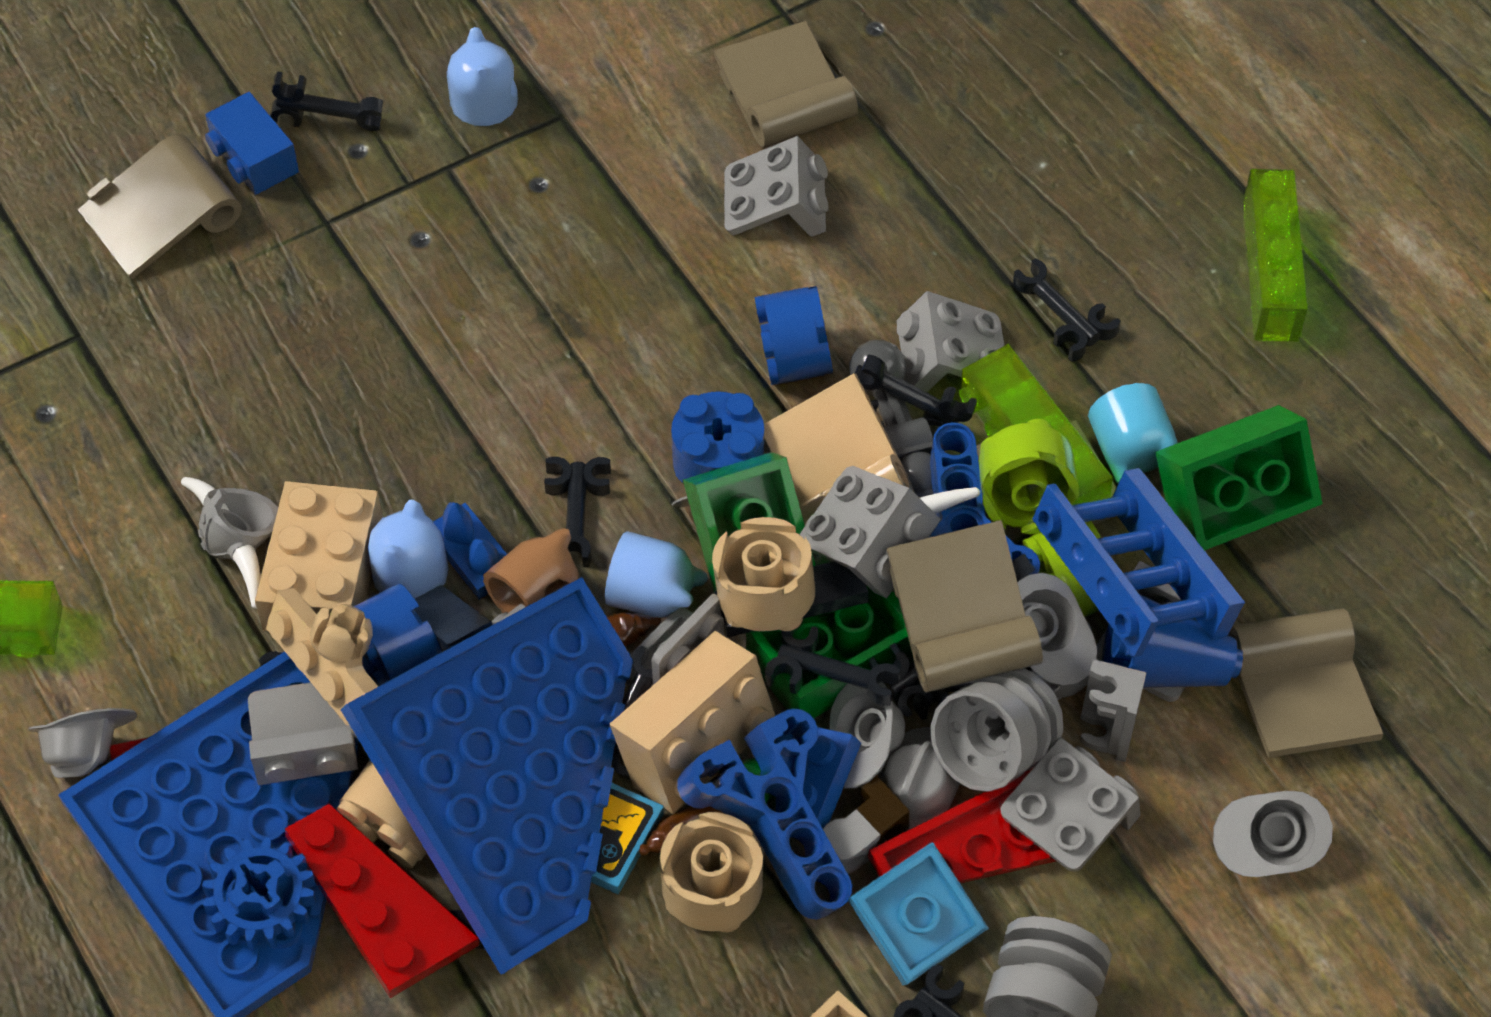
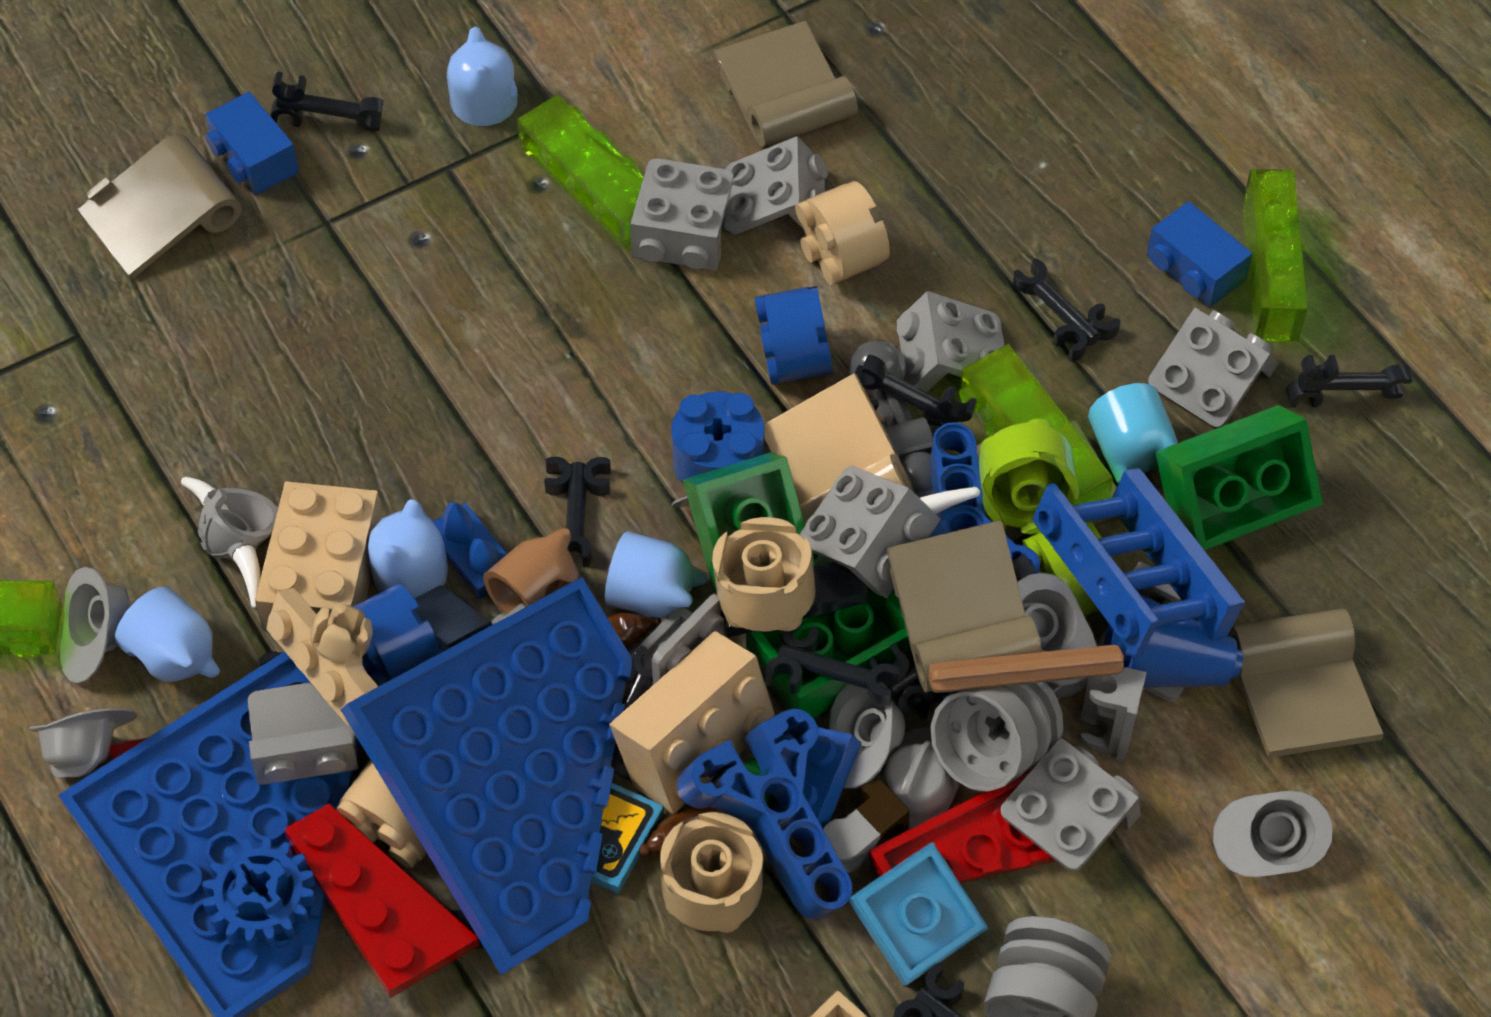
(90, 622): none -> light grey piece
(167, 636): none -> light blue piece
(583, 164): none -> clear neon green brick
(681, 214): none -> light grey bracket
(842, 232): none -> tan brick
(1025, 668): none -> medium nougat axle
(1199, 254): none -> blue brick
(1211, 367): none -> light grey bracket
(1328, 377): none -> black bar

